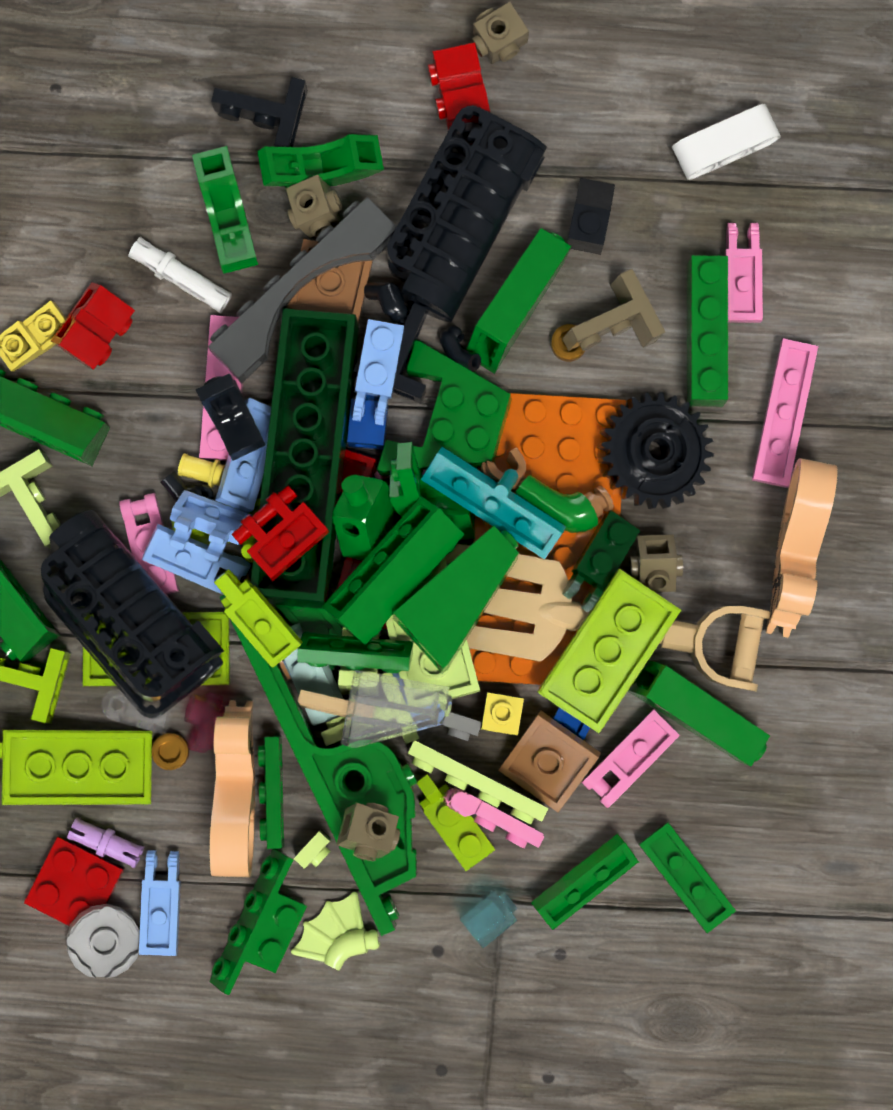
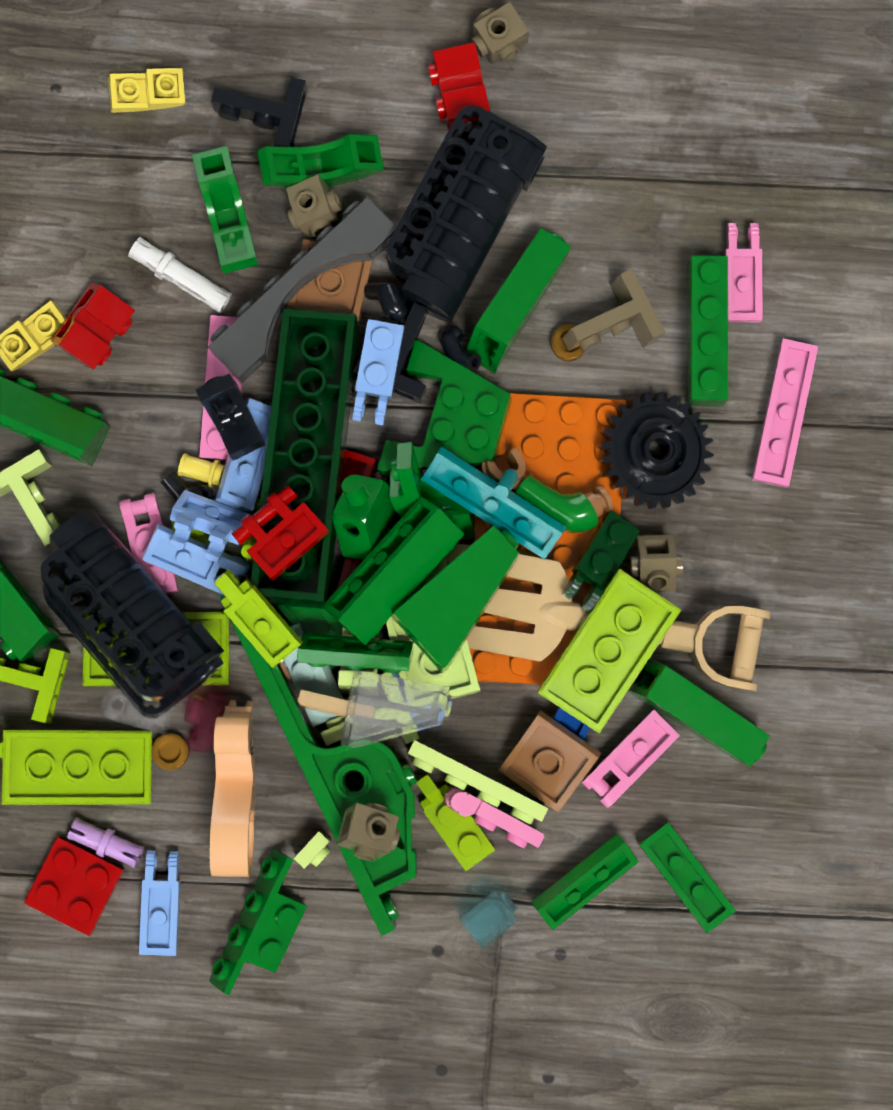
(103, 941): light grey tile -> none
(146, 90): none -> light yellow slope
(272, 792): green plate -> none
(336, 934): yellowish green arm -> none
(365, 432): blue brick -> none
(461, 726): light grey plate -> none
(502, 714): light yellow brick -> none
(591, 216): black slope -> none
(726, 141): white beam -> none
(799, 542): light nougat animal -> none

